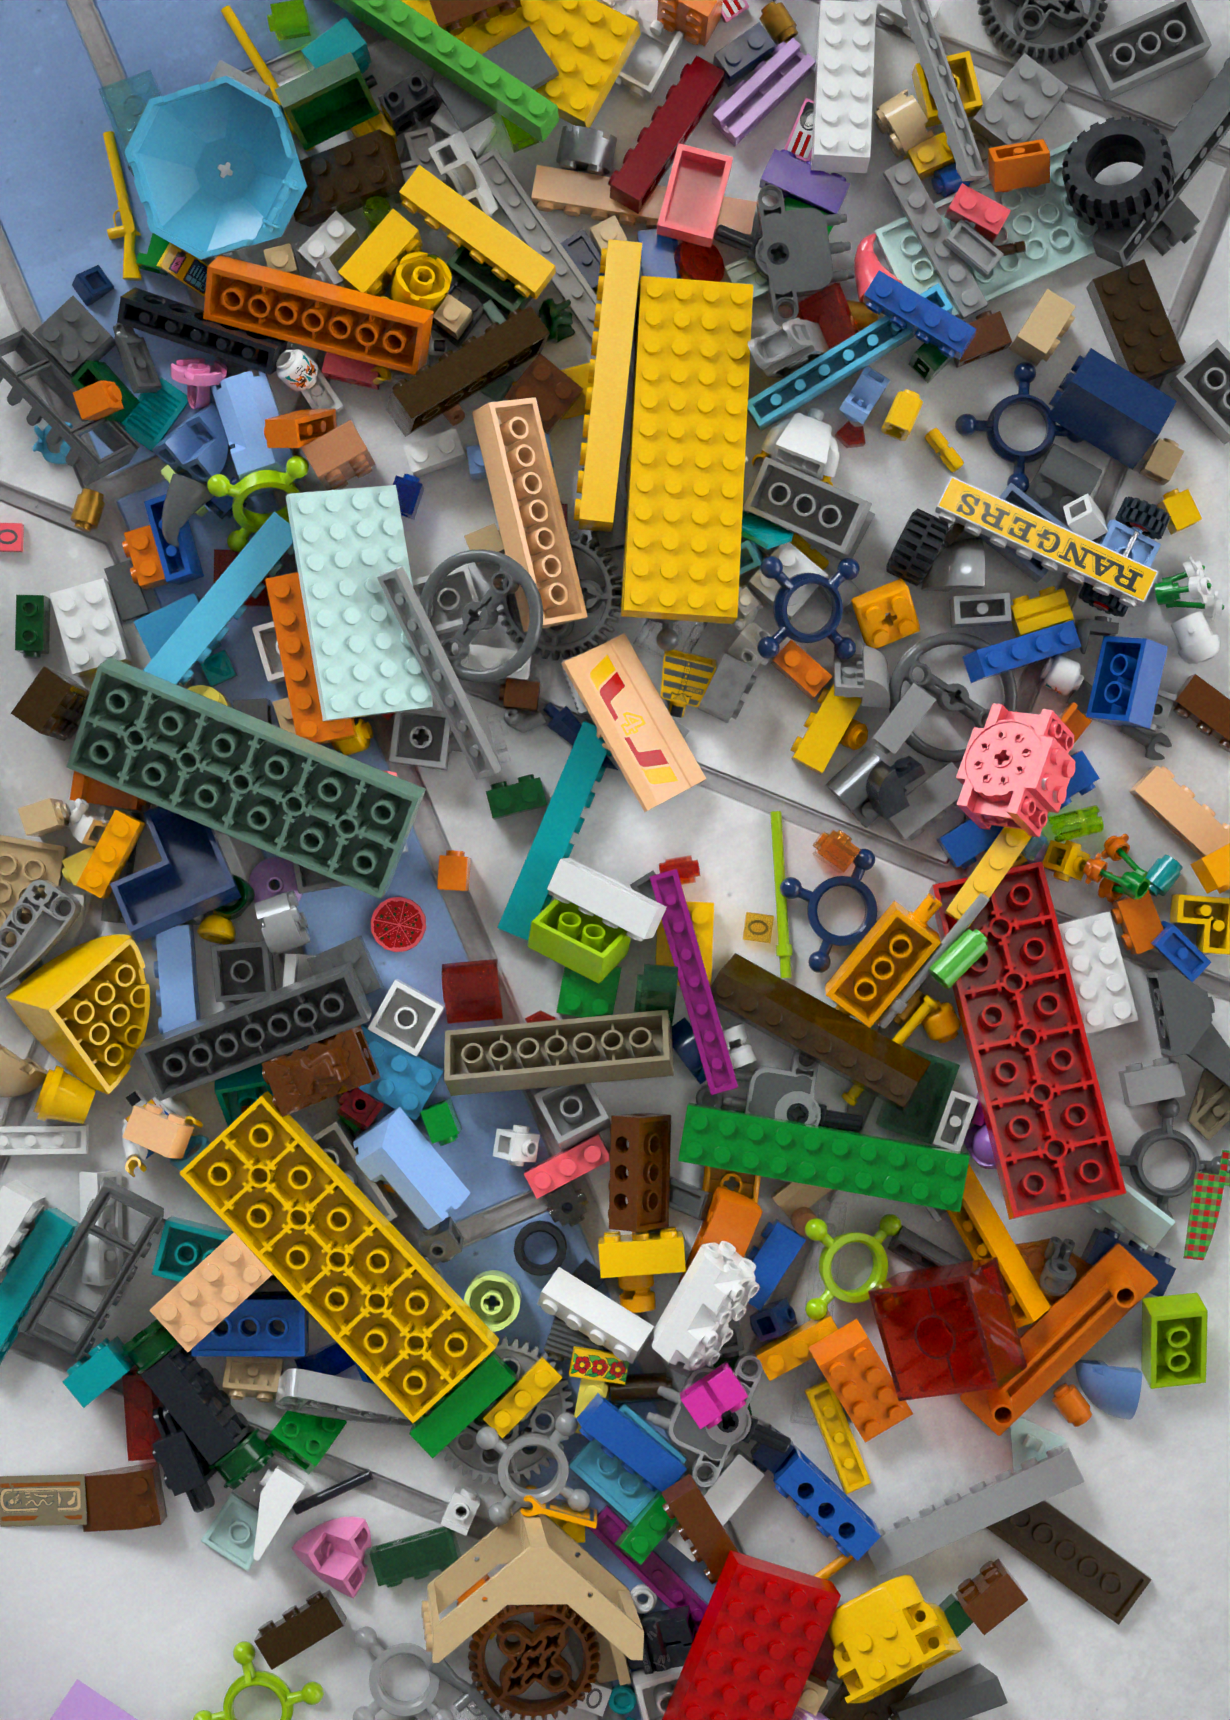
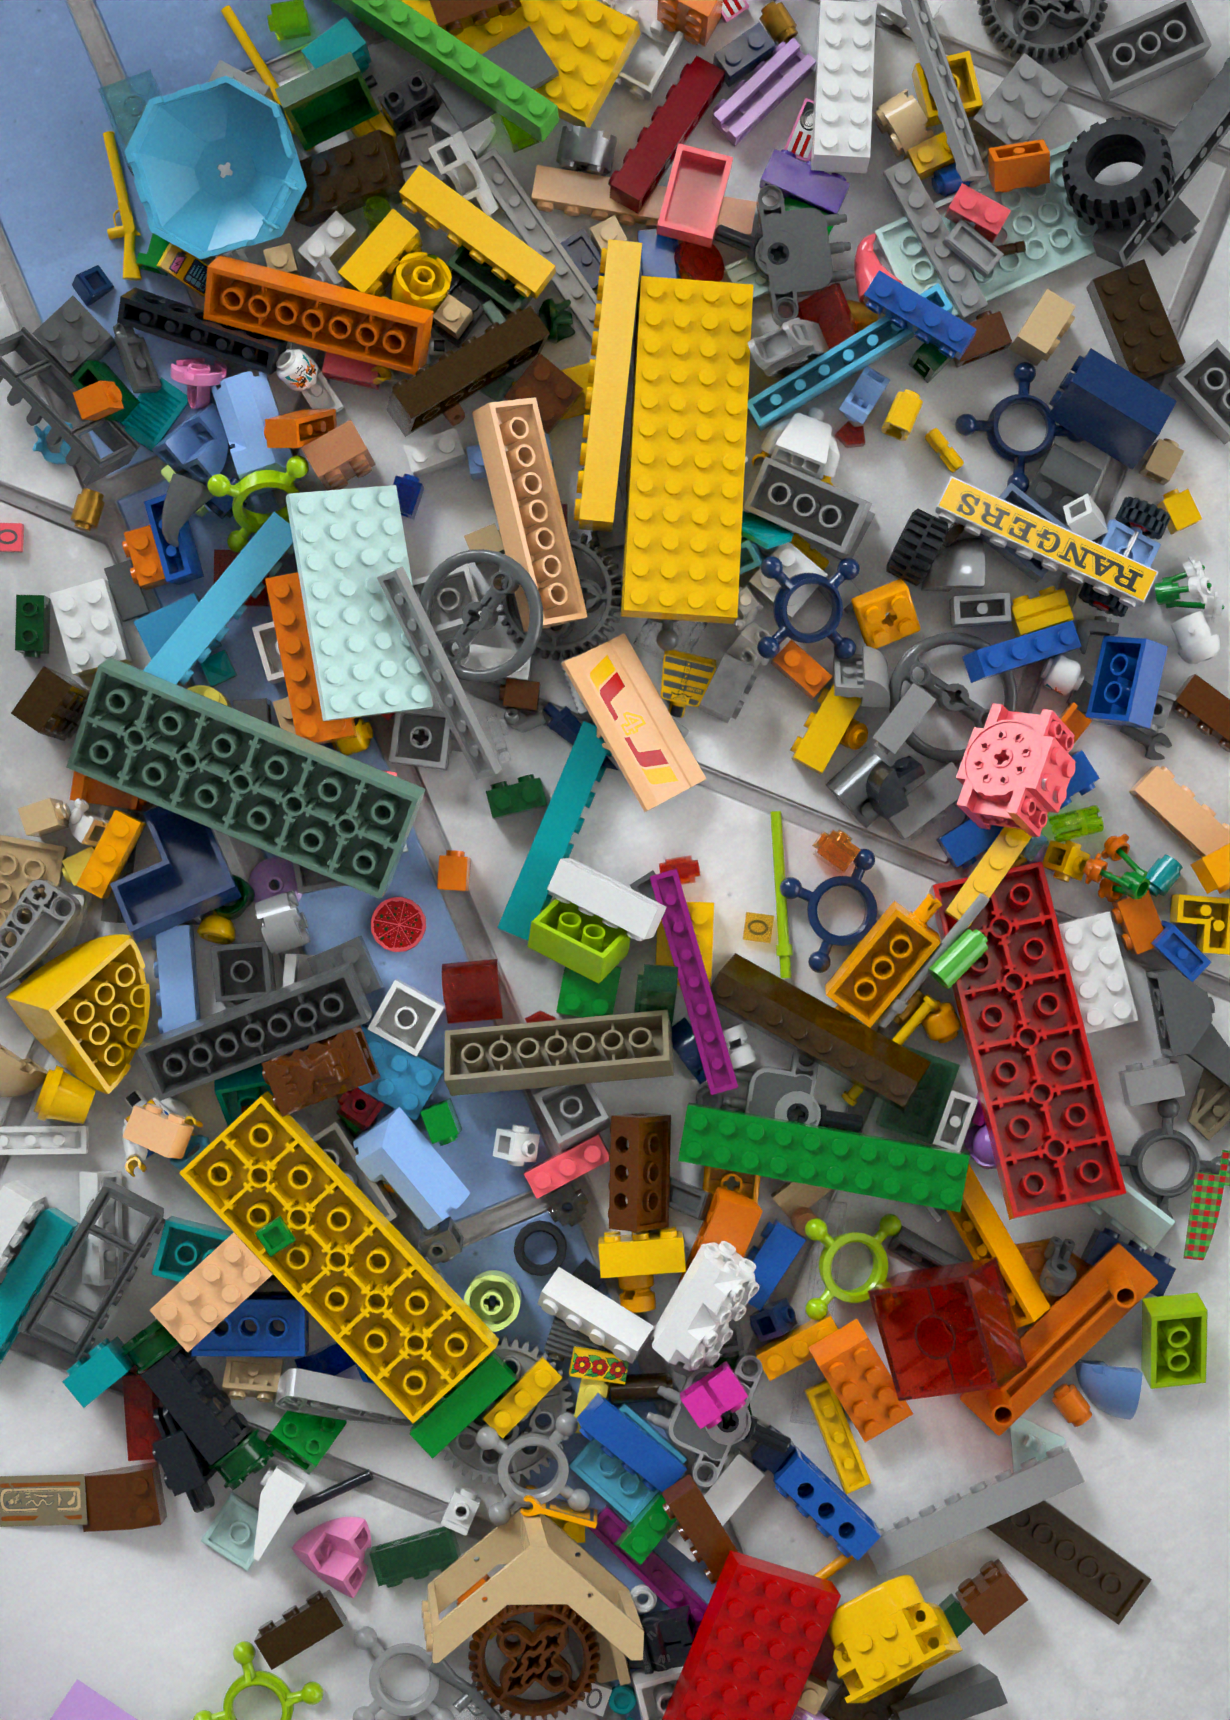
(275, 1236): none -> green tile

